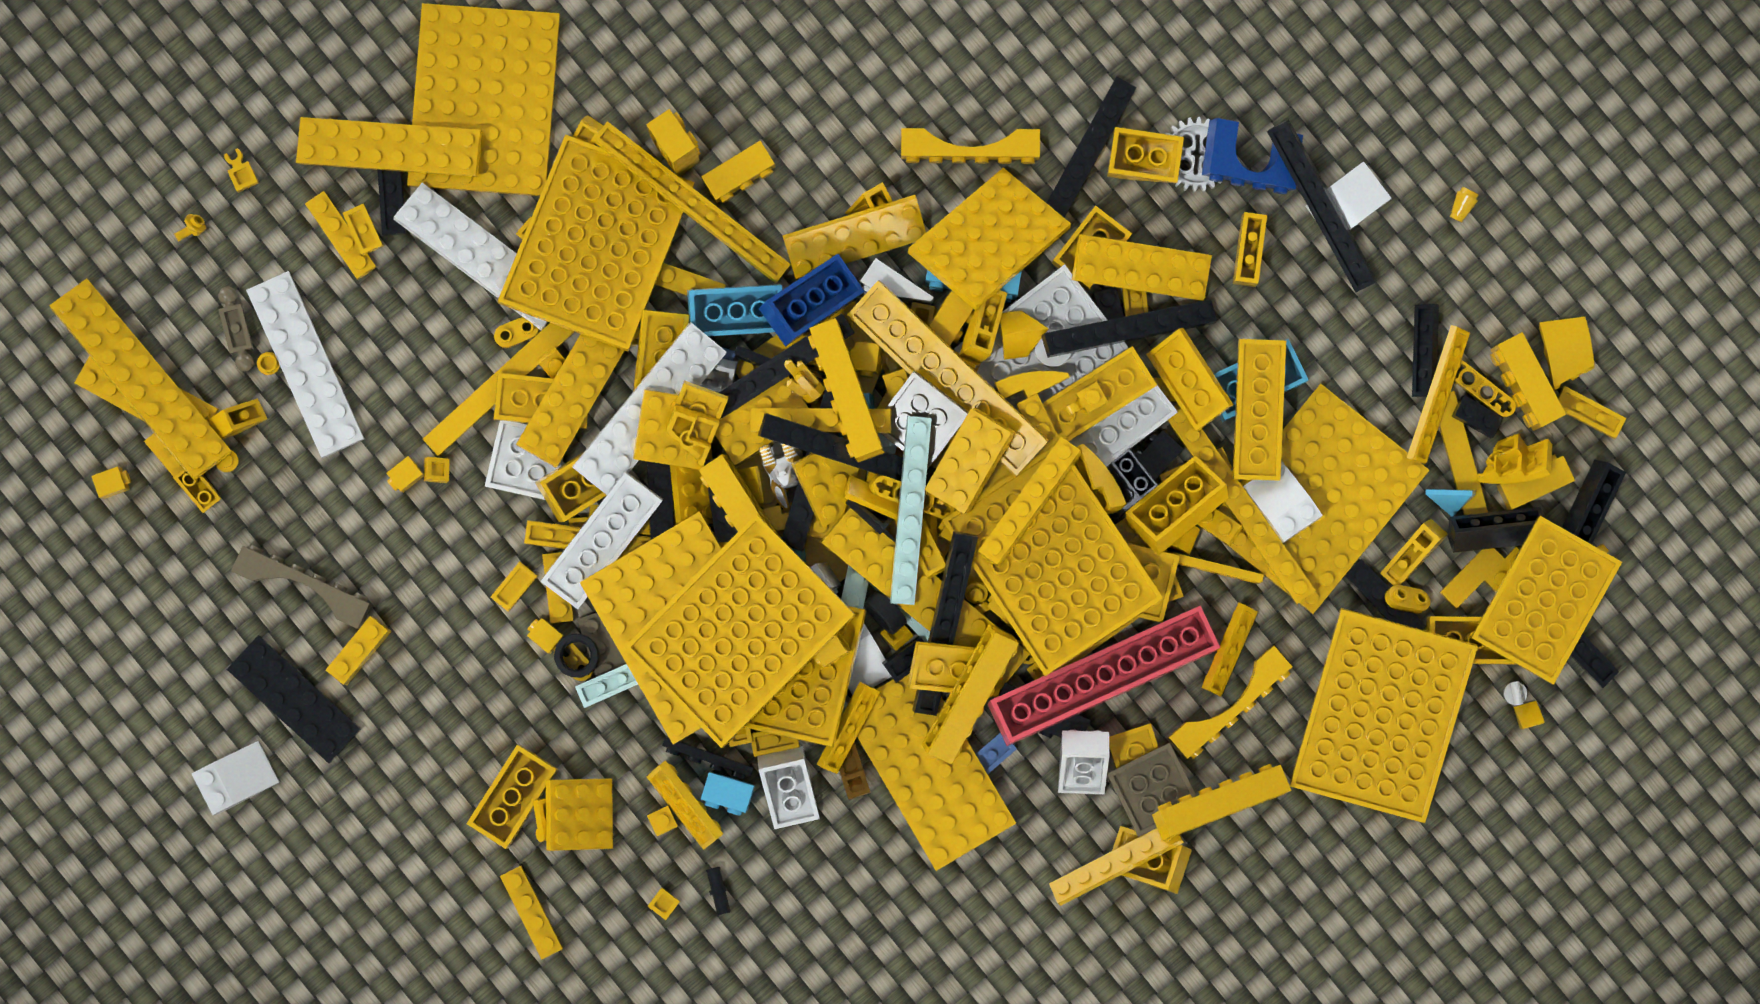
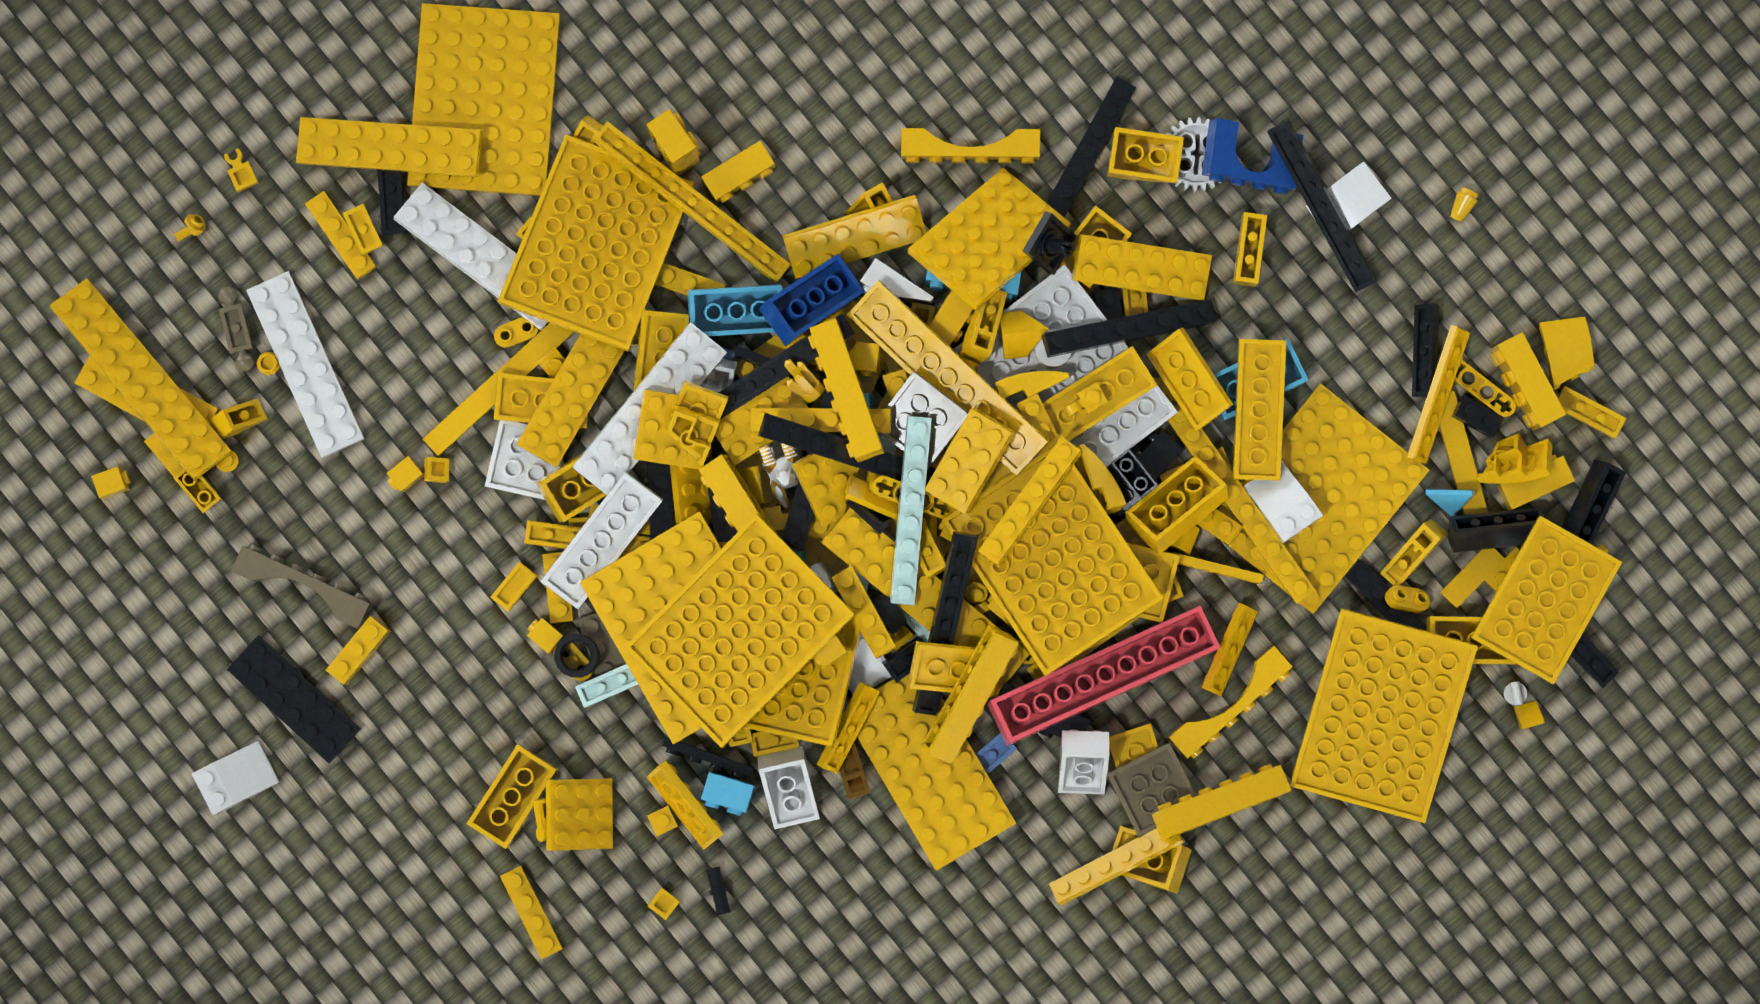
(866, 615): none -> yellow plate
(1050, 243): none -> black plate

